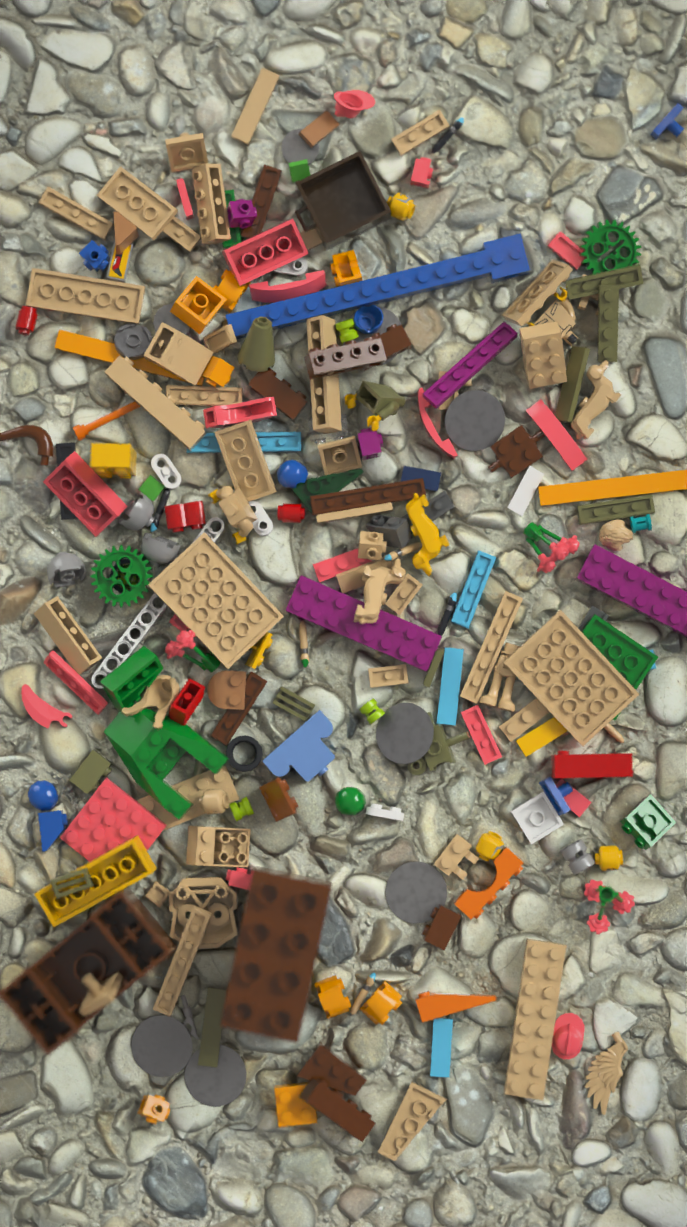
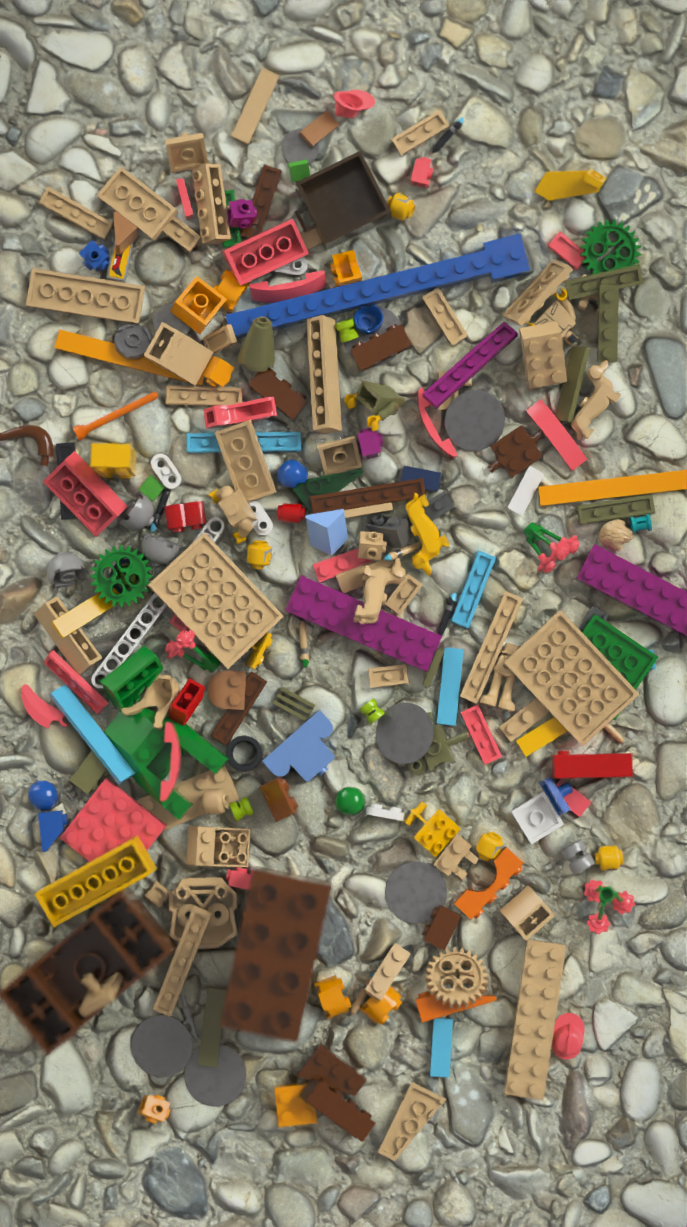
(26, 320): red brick -> none
(81, 615): none -> yellow tile
(87, 877): olive tile -> none
(92, 734): none -> medium azure tile
(155, 403): tan brick -> none
(168, 786): none -> coral slope
(259, 554): none -> yellow head
(327, 530): none -> light blue slope
(345, 358): brick -> none
(387, 972): none -> tan plate
(437, 830): none -> yellow plate
(445, 316): none -> tan plate
(458, 993): none -> tan gear
(527, 912): none -> tan slope
(569, 183): none -> yellow piece
(606, 1072): tan animal -> none
(647, 822): plate -> none
(669, 123): blue tile -> none

